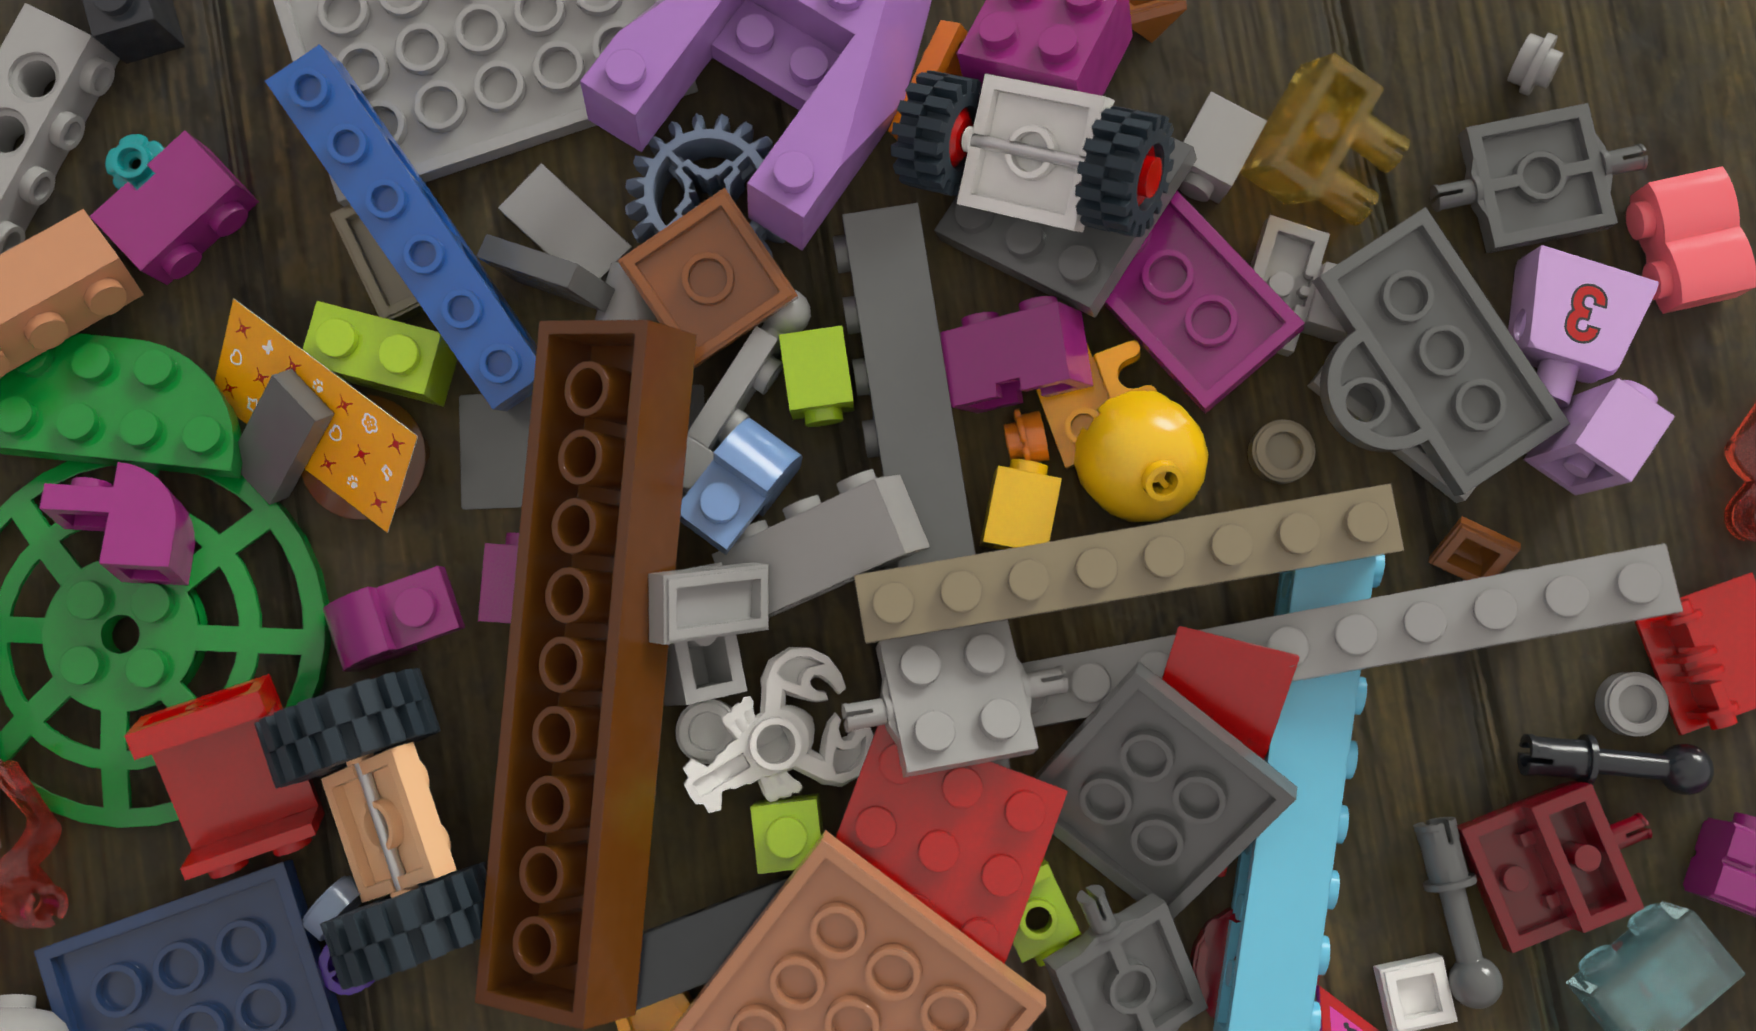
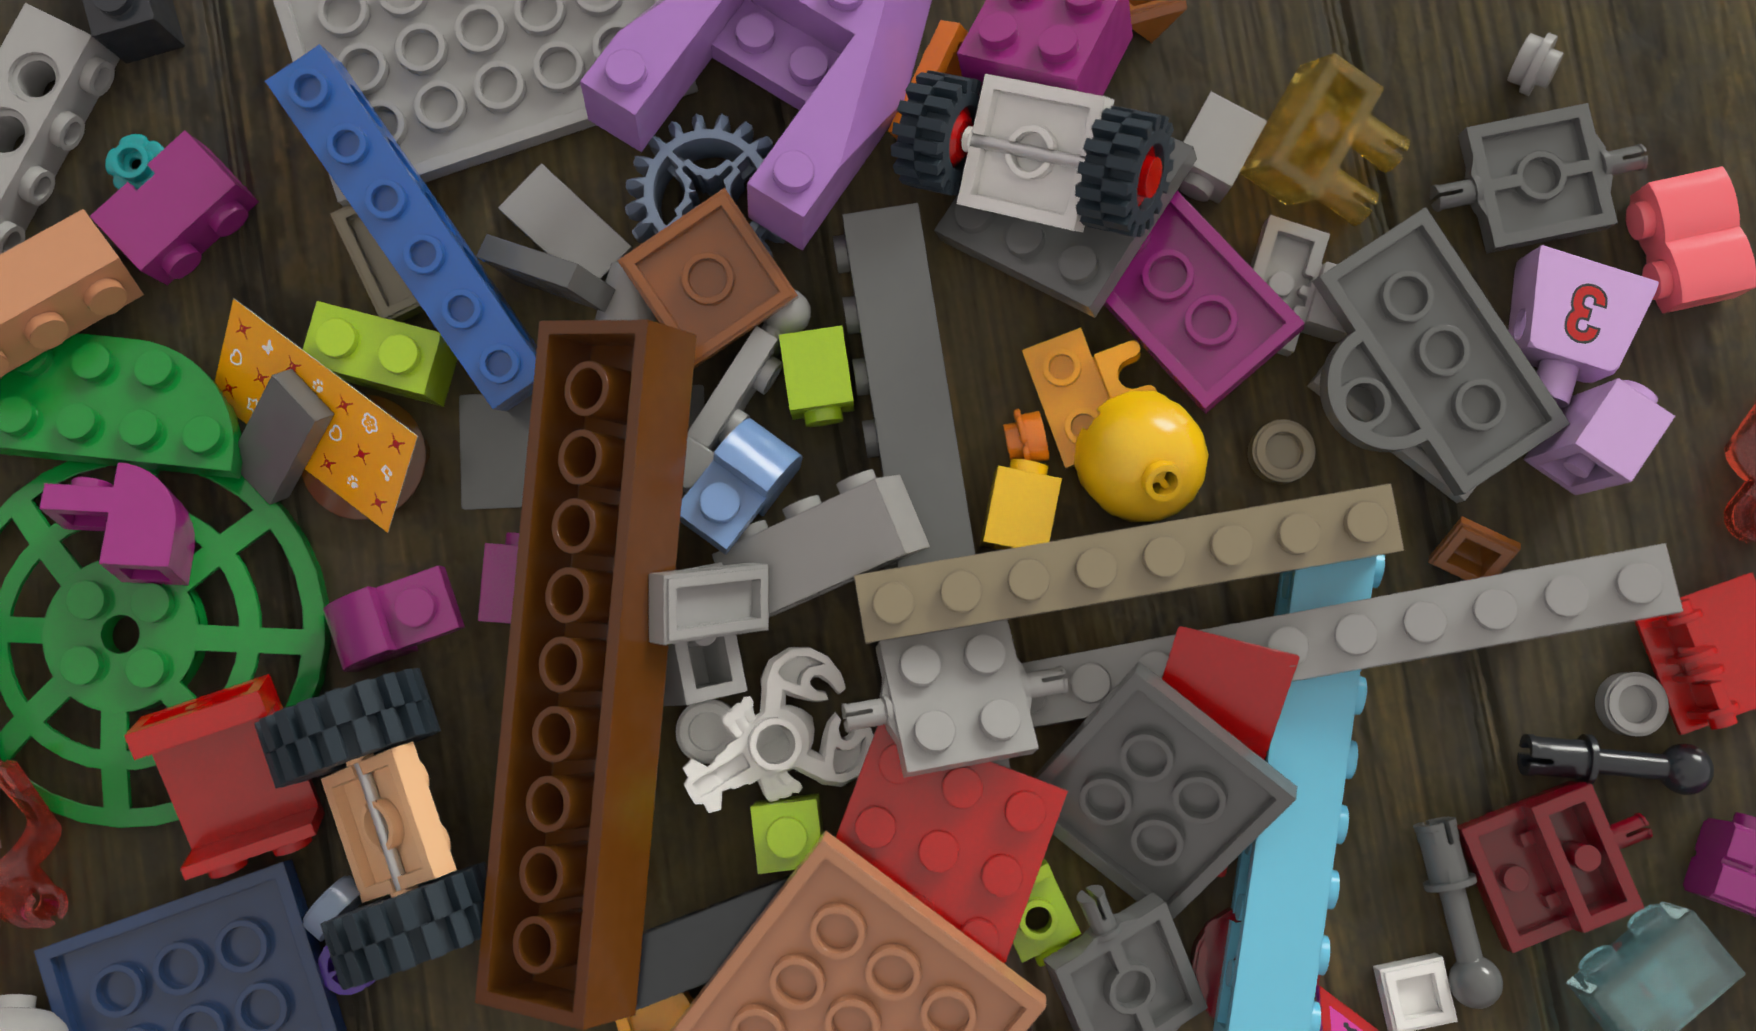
(1026, 350): magenta brick -> none

